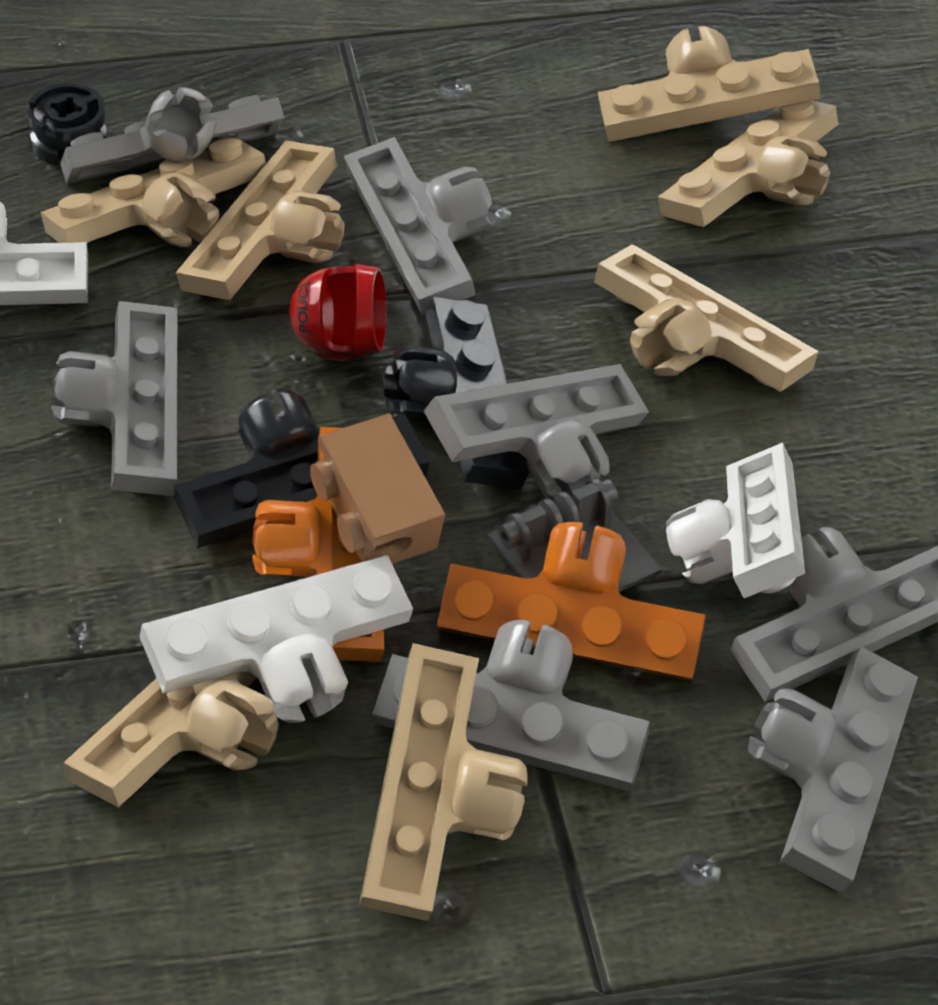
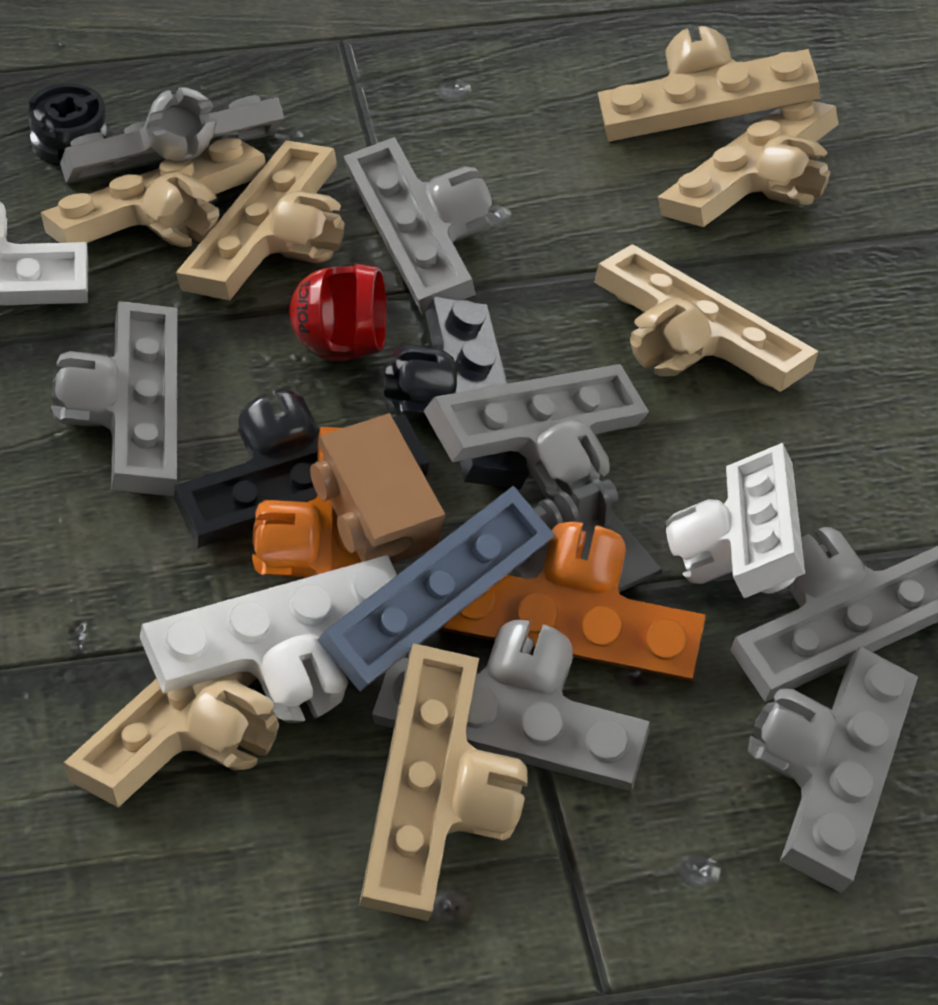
(435, 588): none -> sand blue plate

